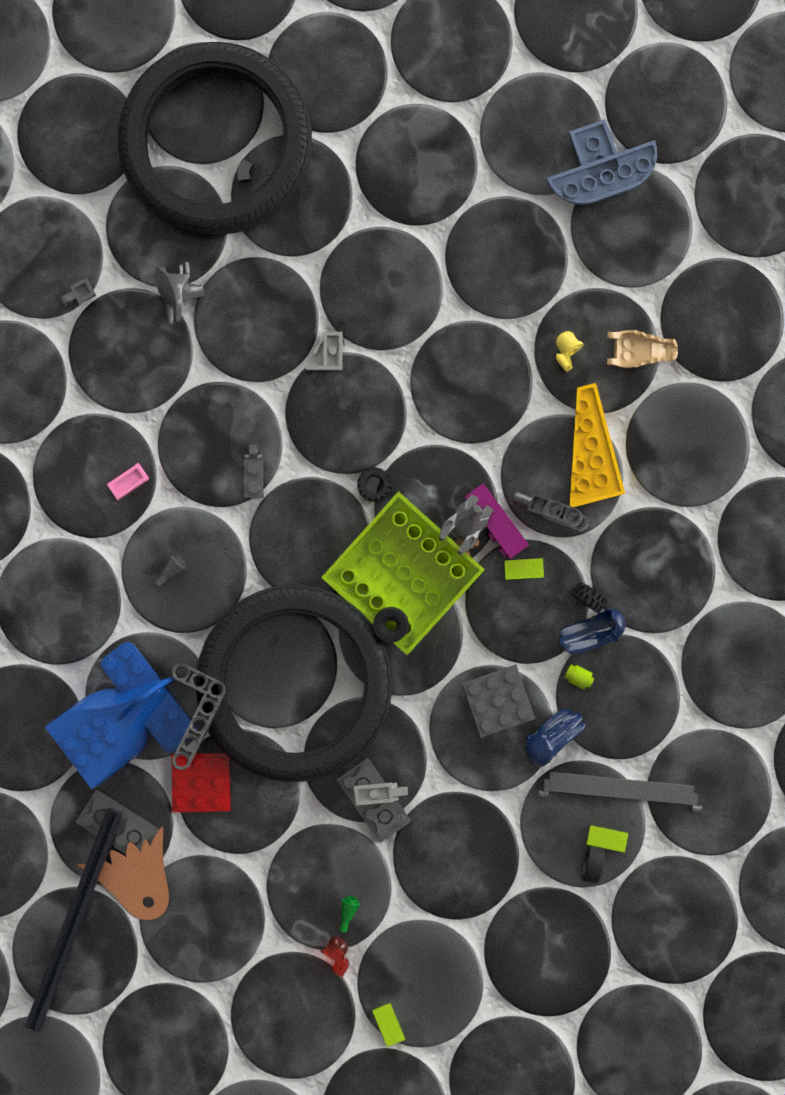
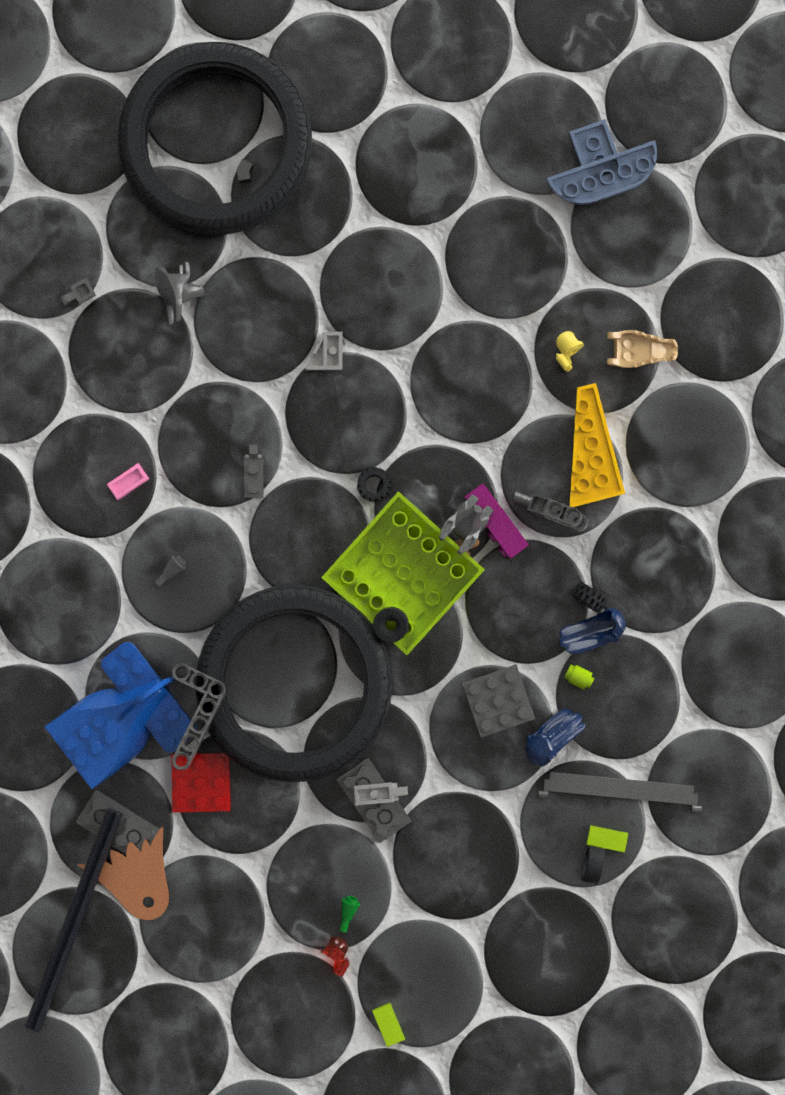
(524, 569): lime tile -> none

